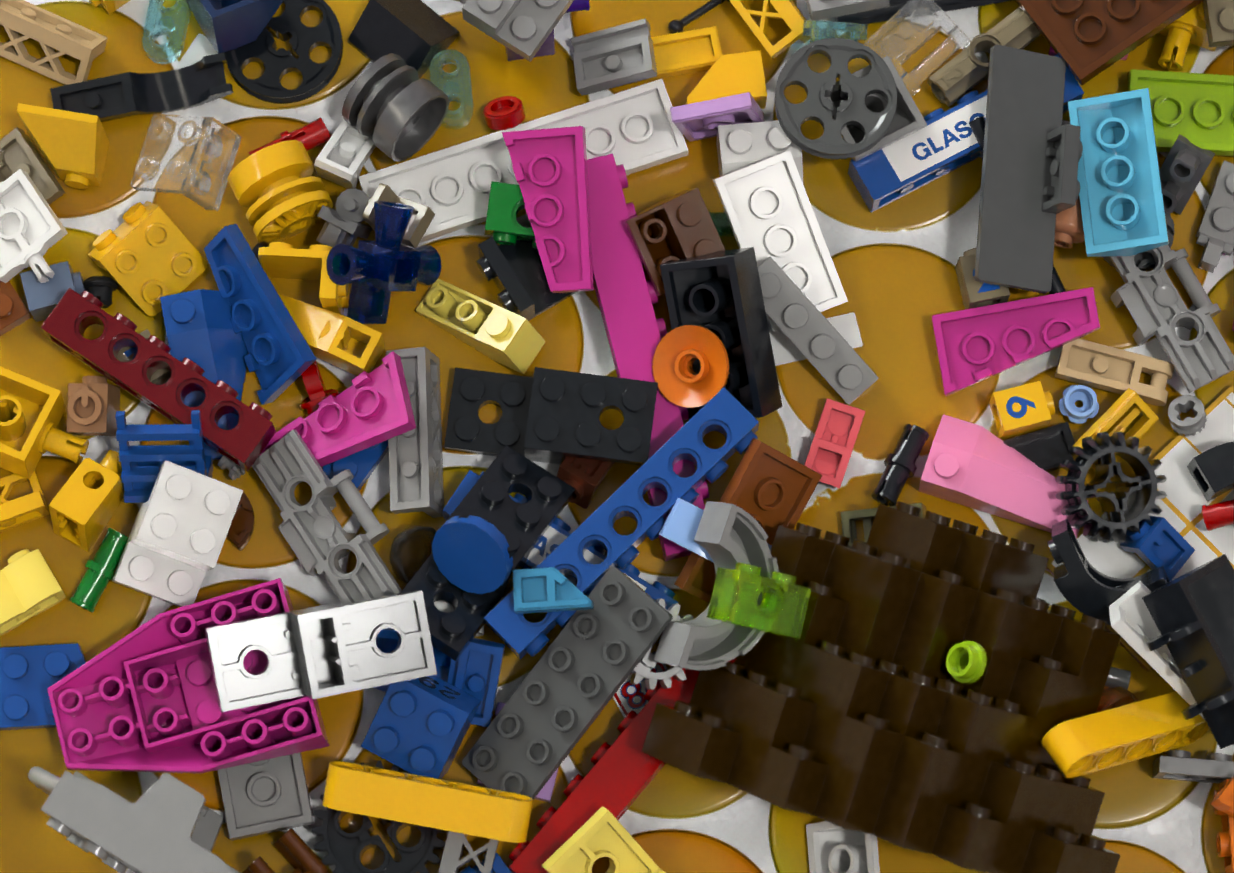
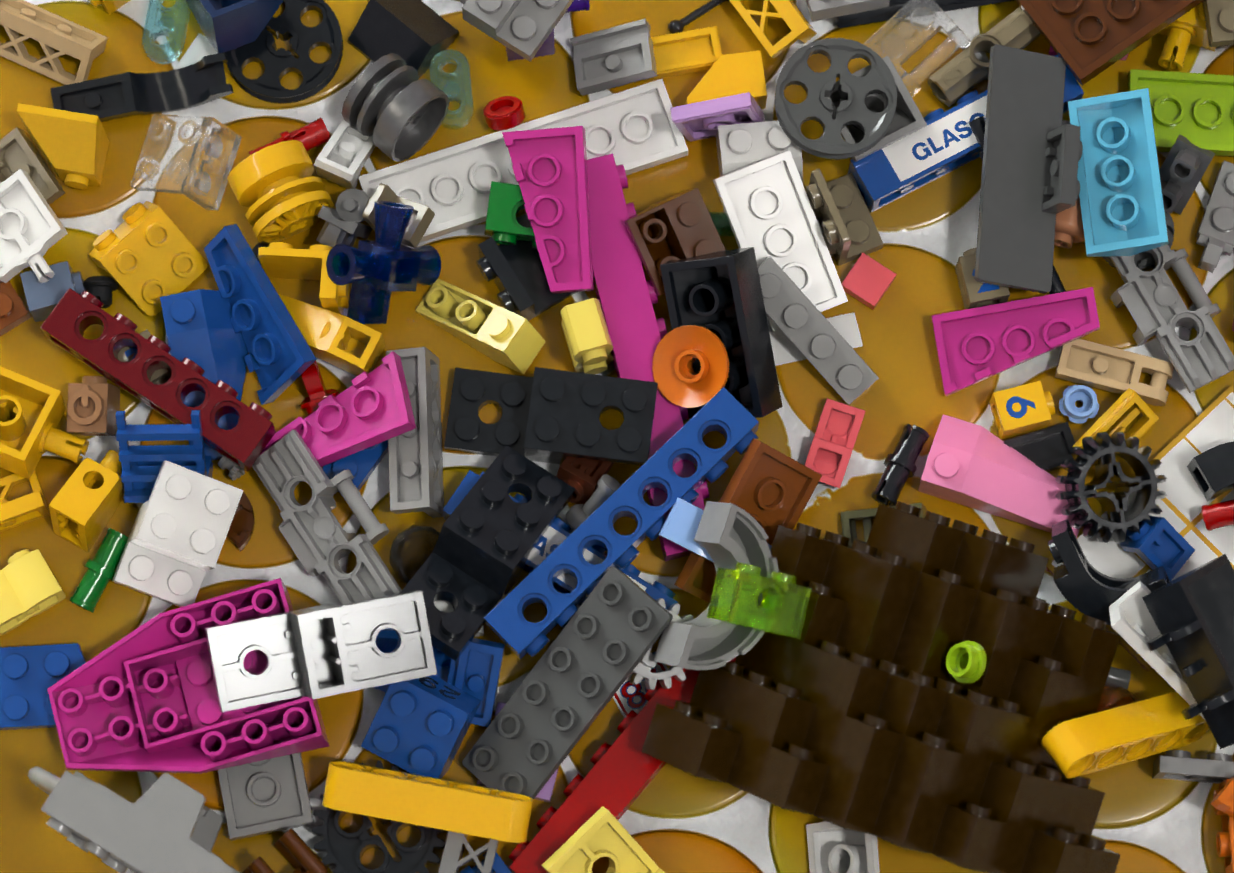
(472, 554): blue tile -> none
(546, 591): dark azure tile -> none
(580, 512): none -> light grey piece
(587, 336): none -> light yellow brick
(830, 29): clear light blue plate -> none
(843, 217): none -> dark tan bracket
(868, 281): none -> coral tile
(1189, 425): light grey bush -> none

